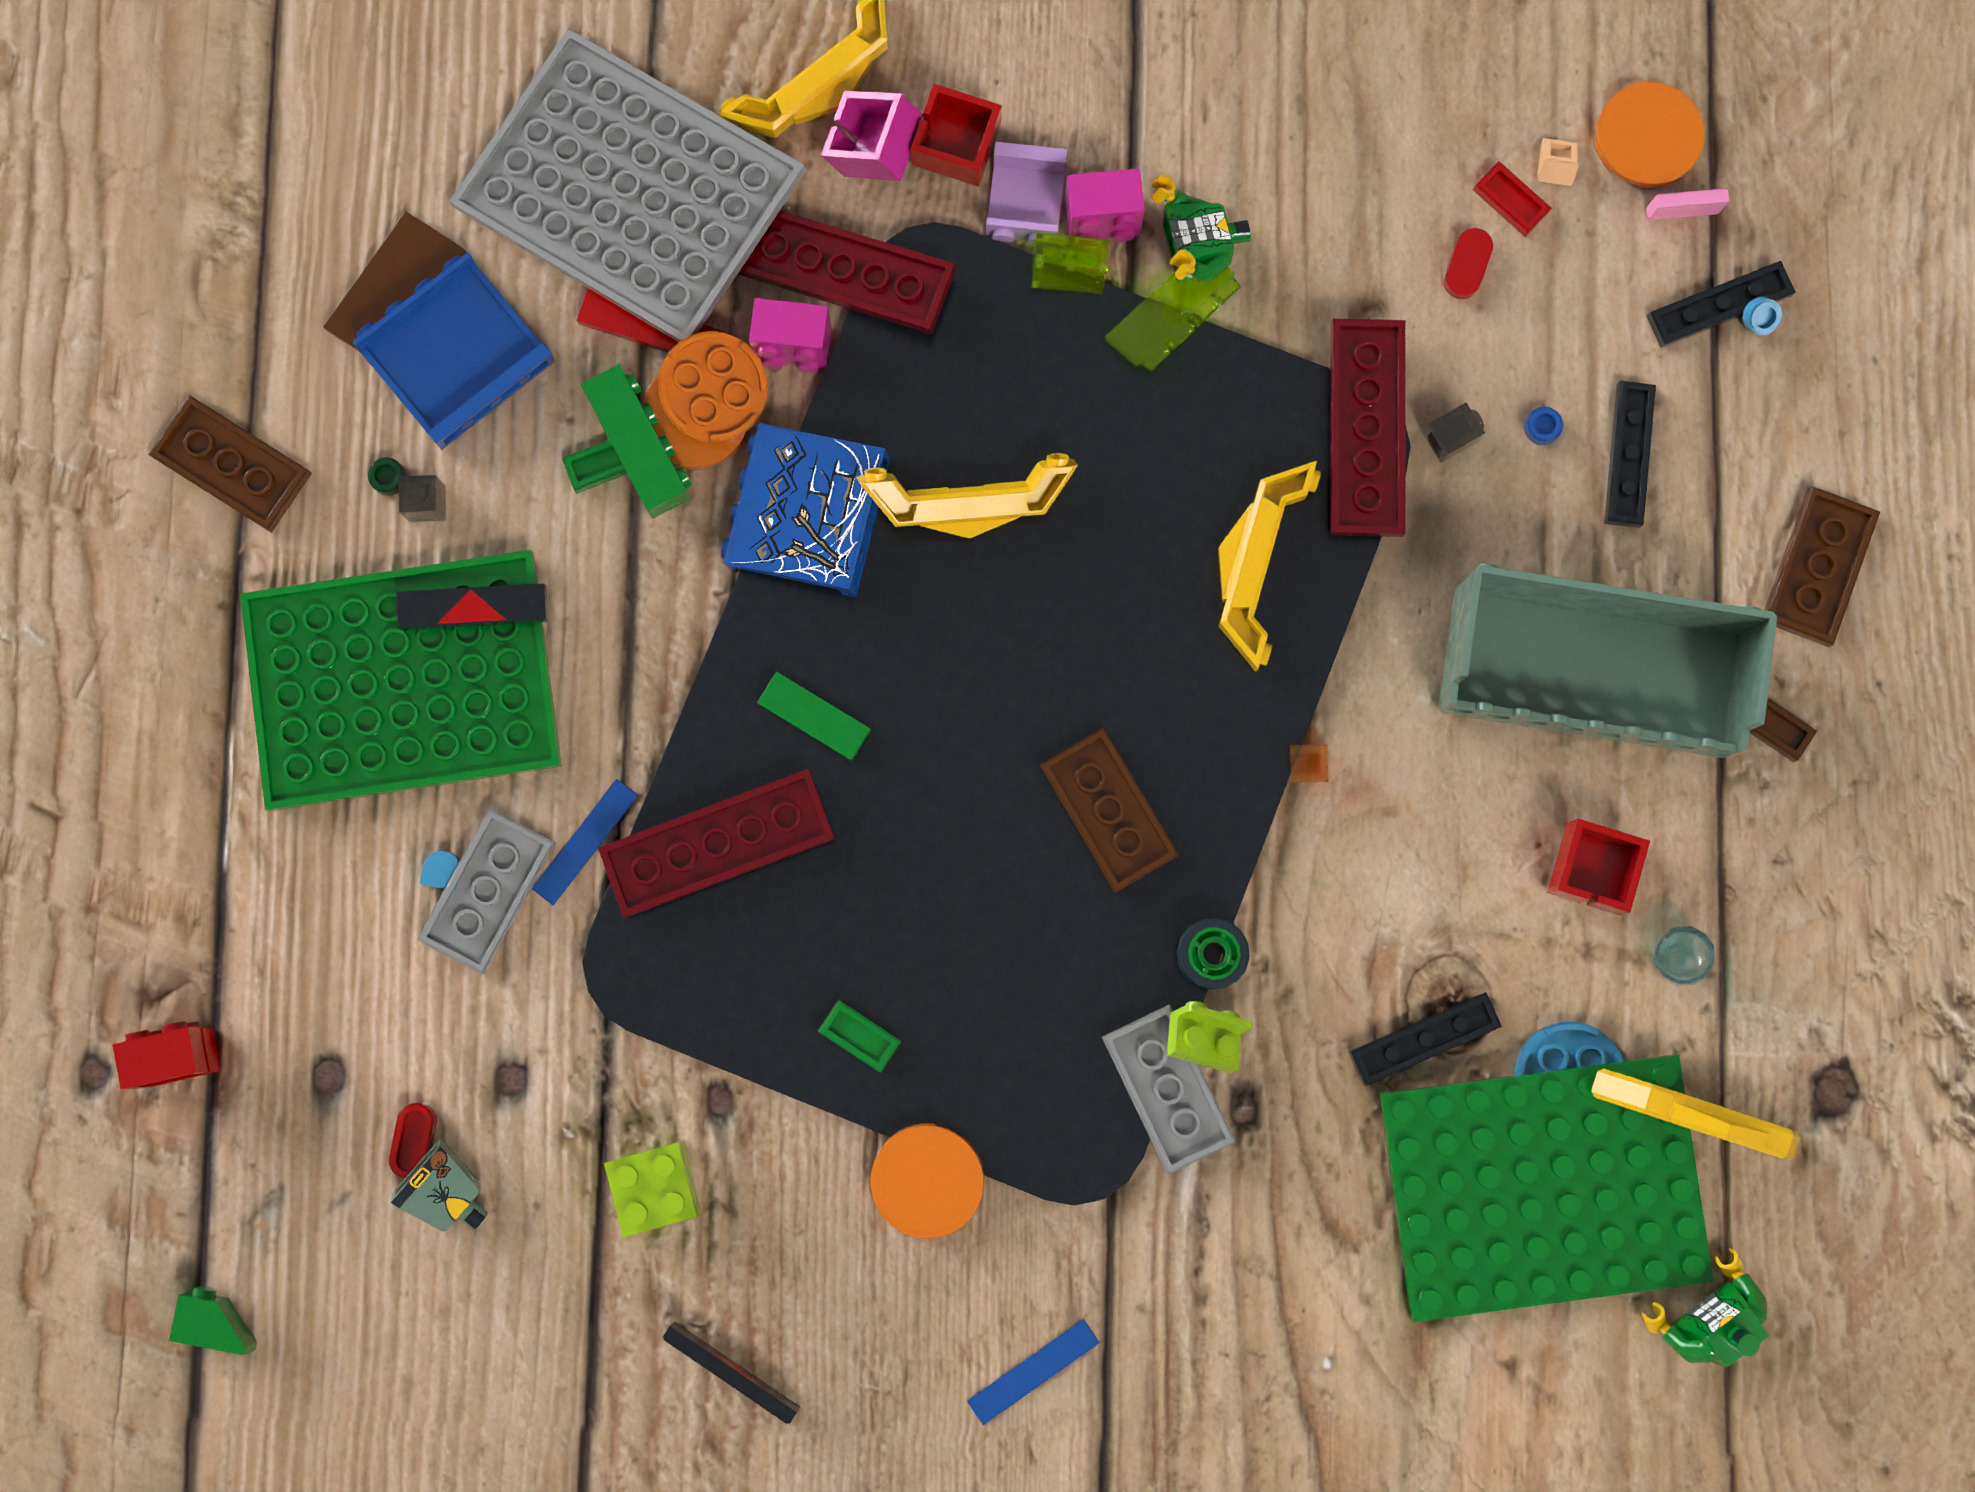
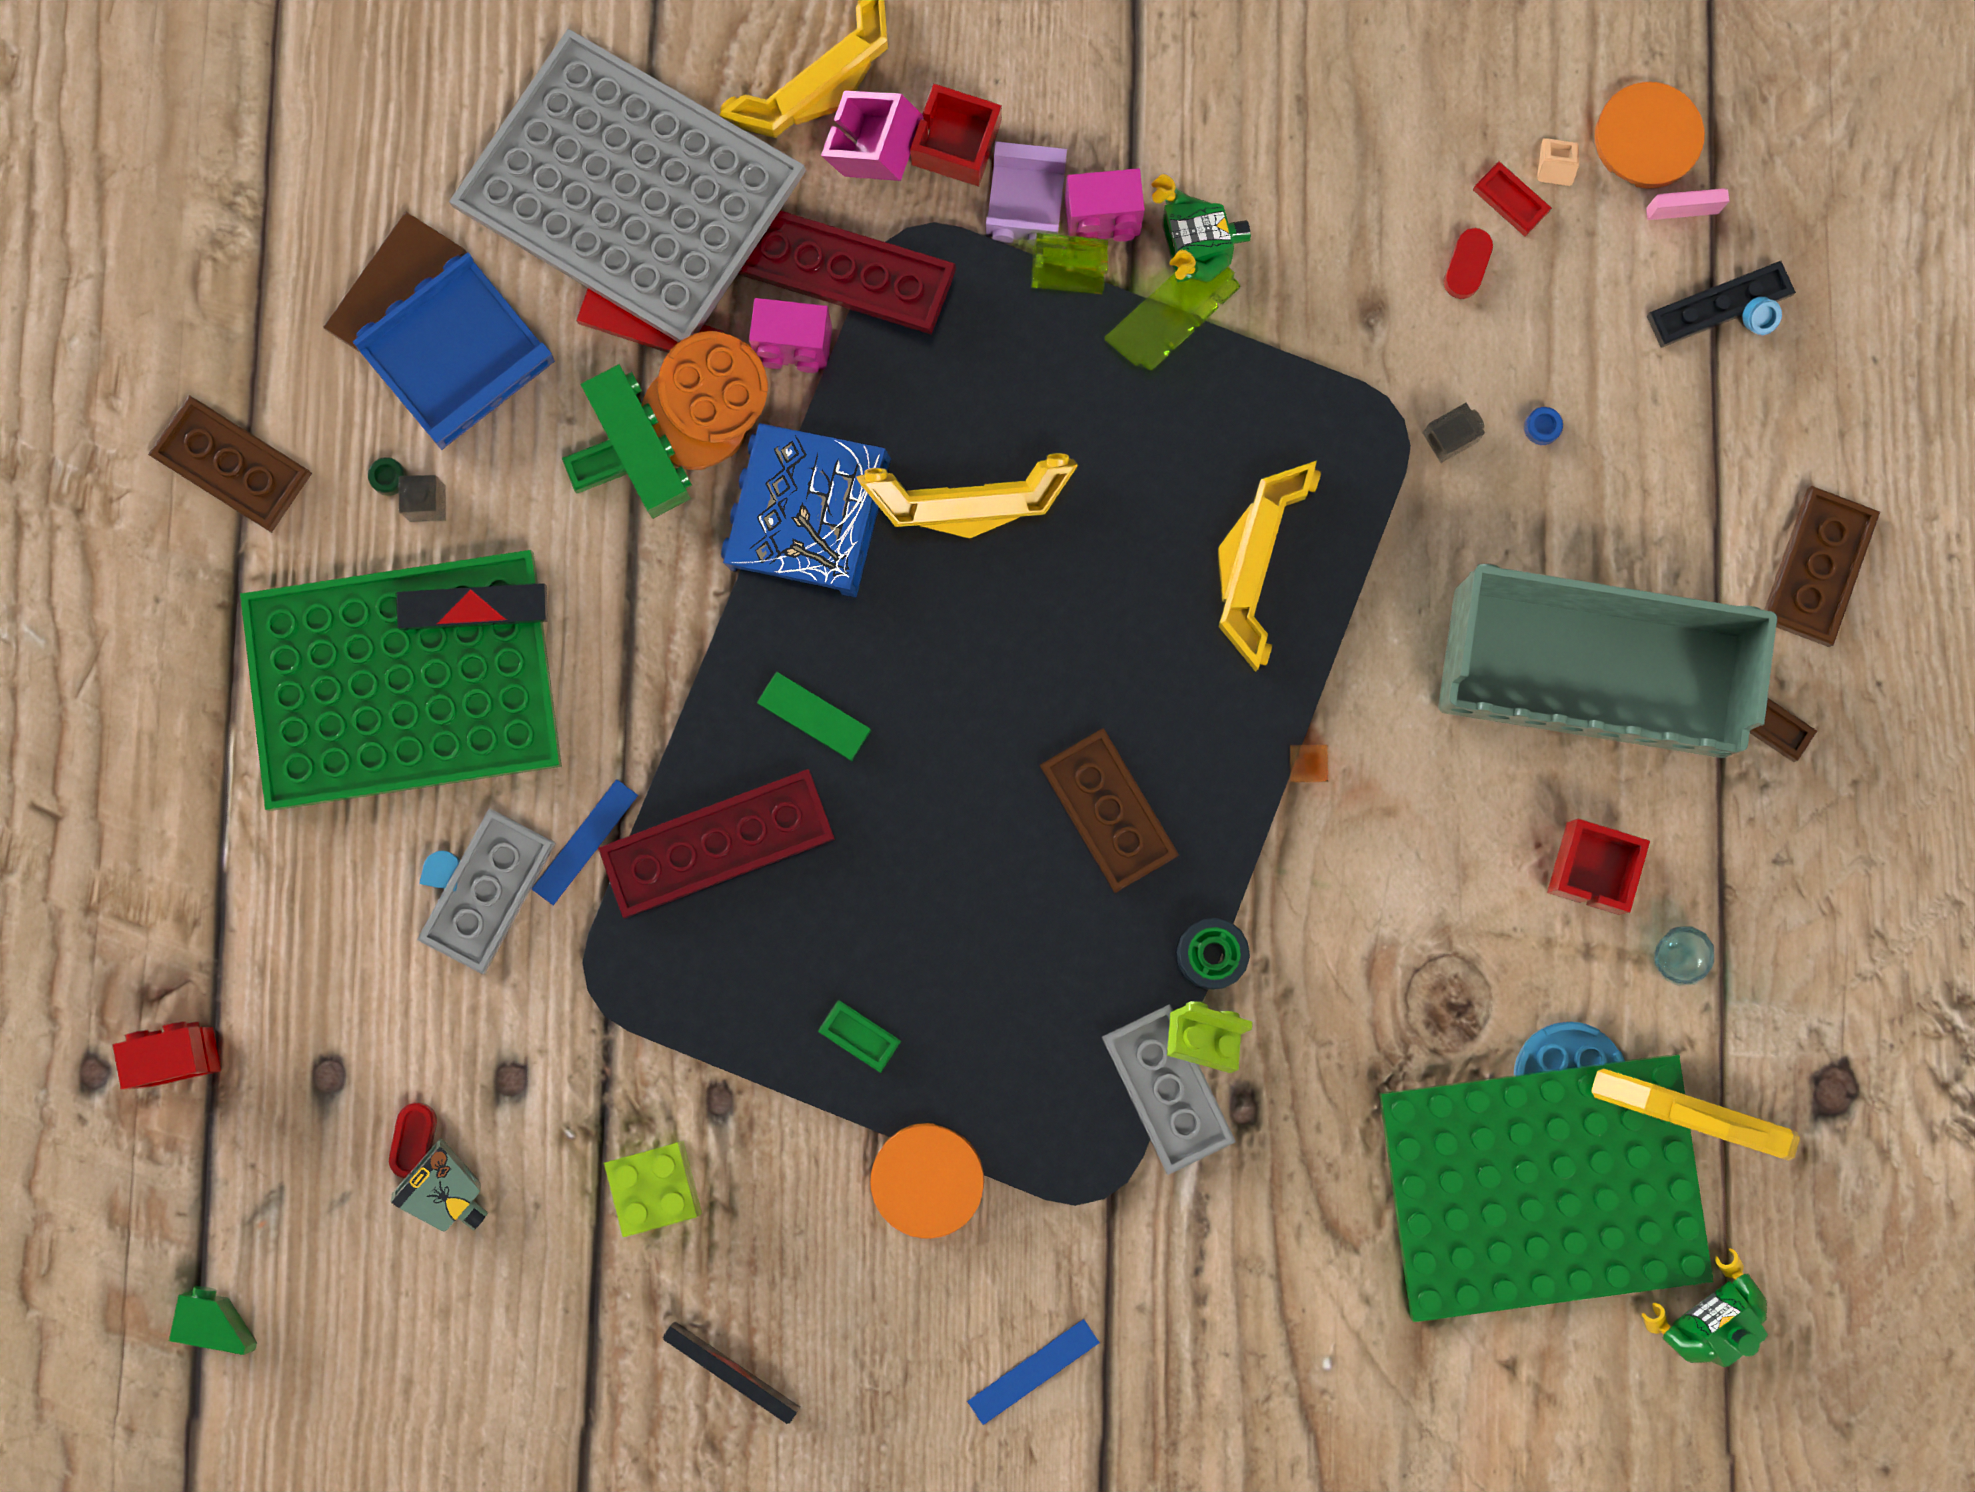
(1368, 428): dark red plate -> none
(1425, 1039): black tile -> none
(1630, 454): black tile -> none

